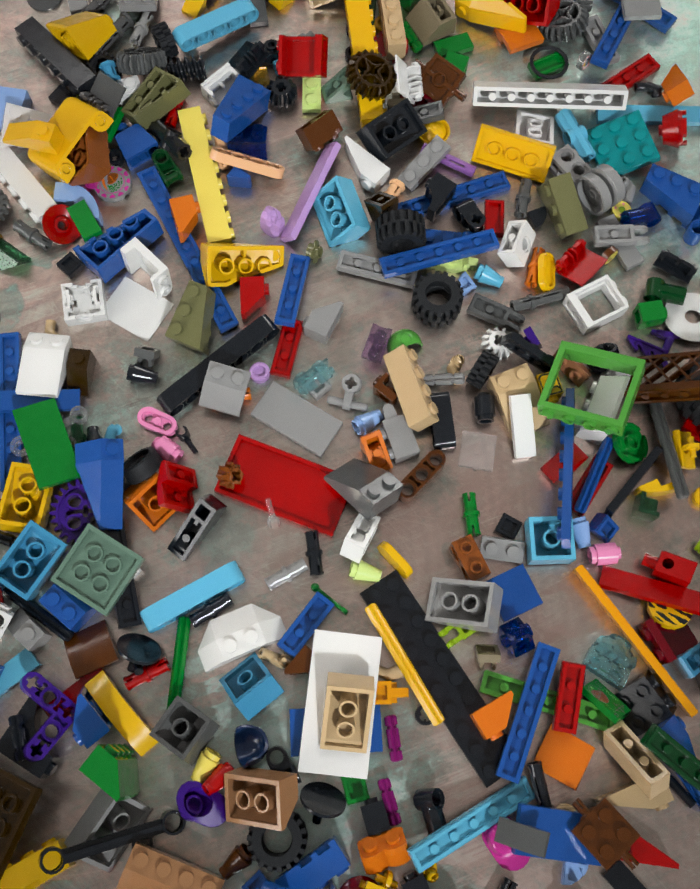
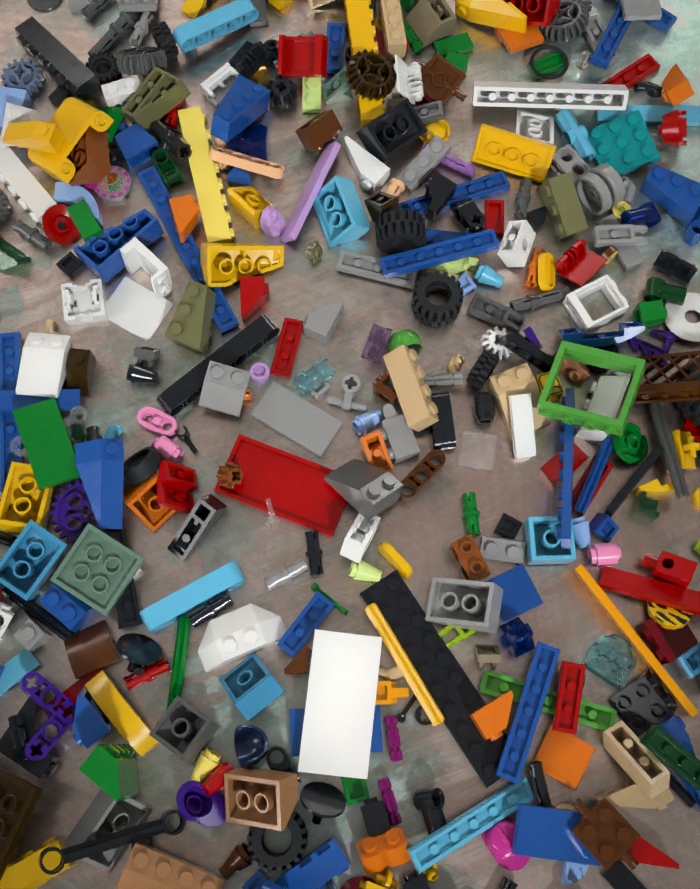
(23, 76): none -> sand blue gear
(83, 32): yellow slope -> none
(104, 94): dark grey hinge -> none
(108, 67): dark azure bush -> none
(187, 68): black piece -> none
(248, 203): none -> yellow slope
(274, 658): tan arm -> none
(292, 290): blue plate -> none
(336, 44): none -> blue plate
(347, 712): tan slope -> none
(401, 716): none -> black hinge
(522, 837): dark grey slope -> none
(605, 701): green tile -> none
(626, 331): none -> blue slope

